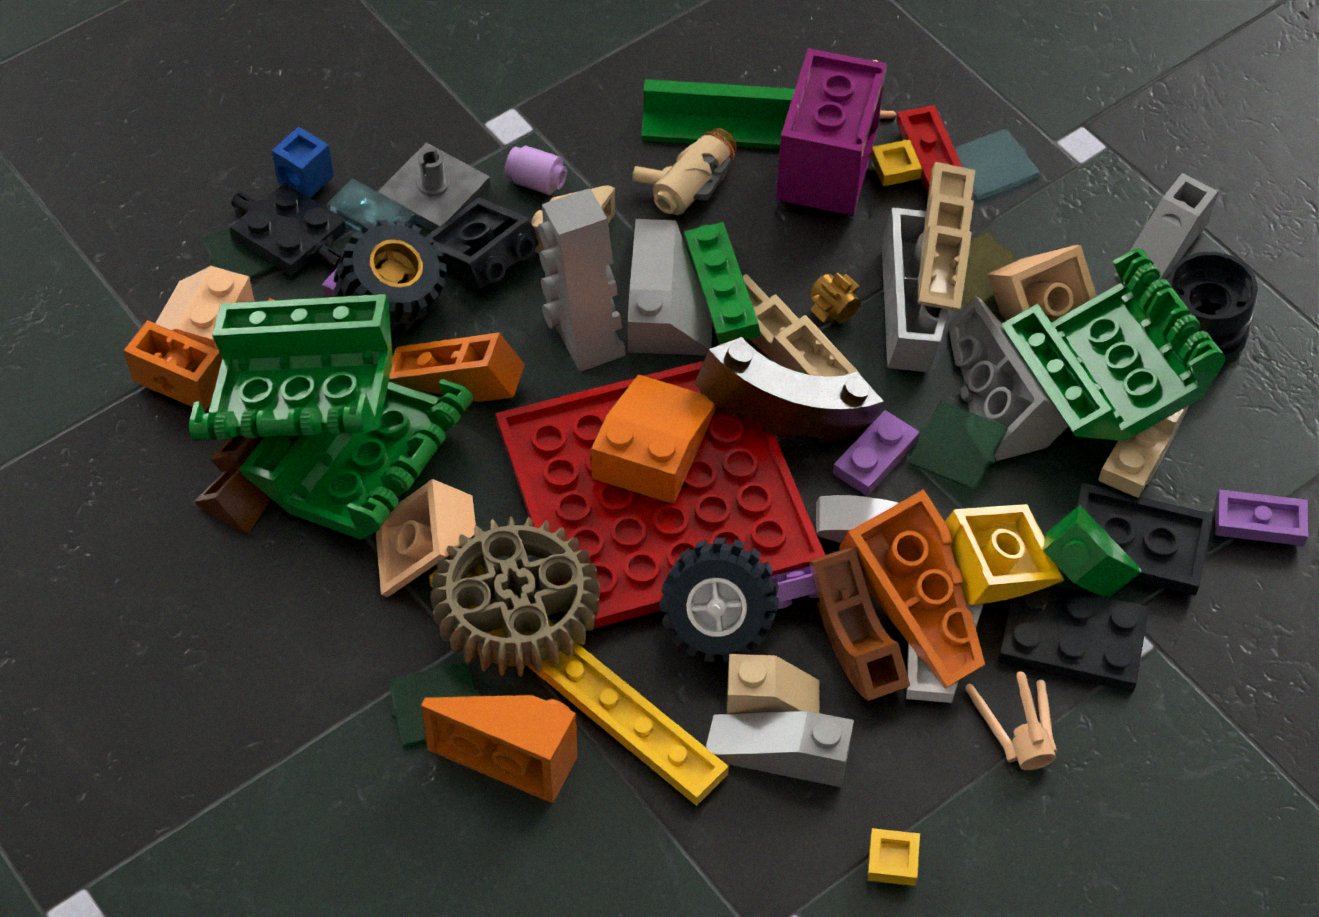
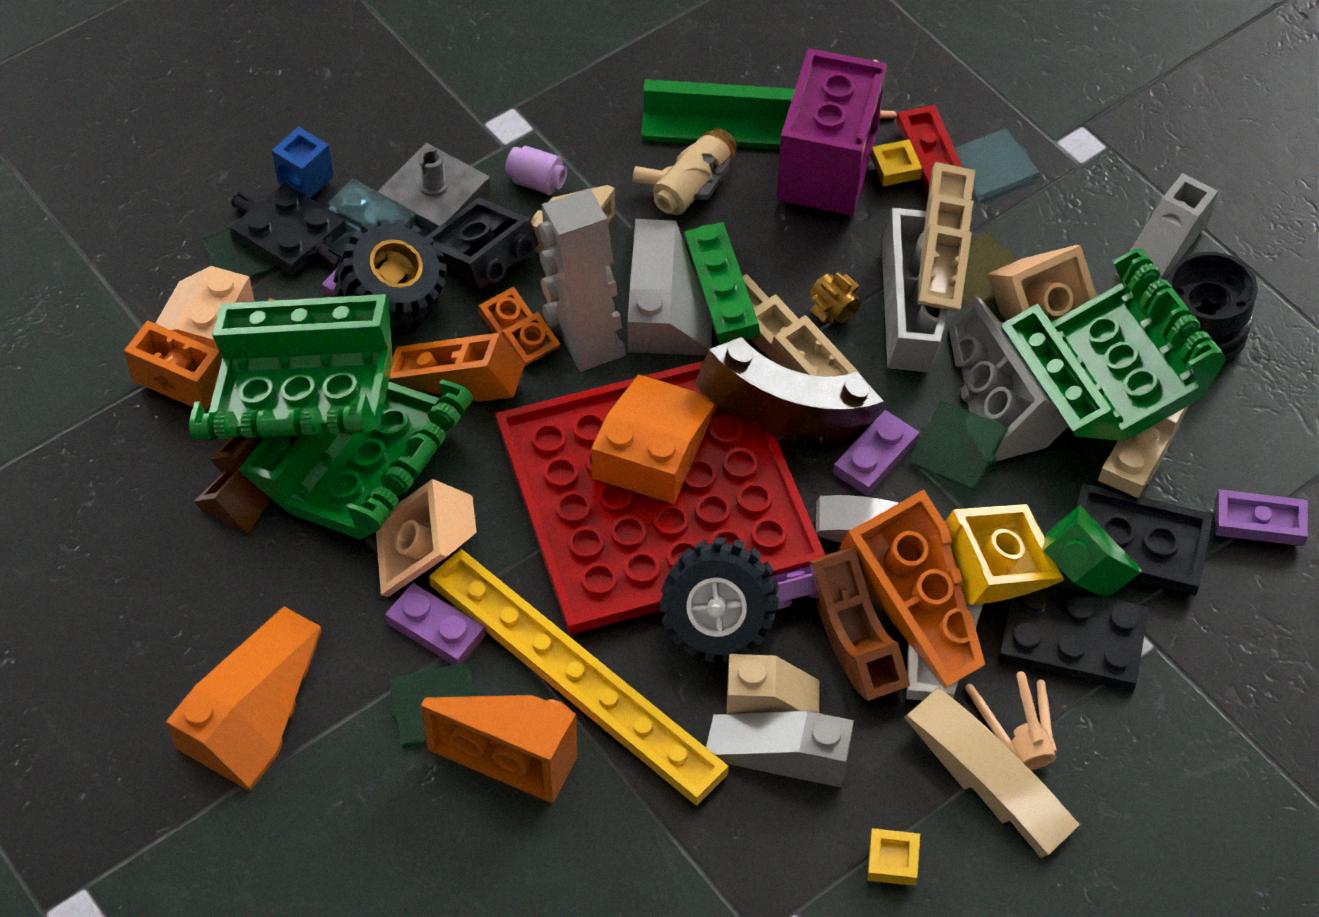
(243, 705): none -> orange wedge
(435, 625): none -> medium lavender plate
(515, 615): dark tan gear -> none
(519, 326): none -> orange slope
(992, 770): none -> tan slope

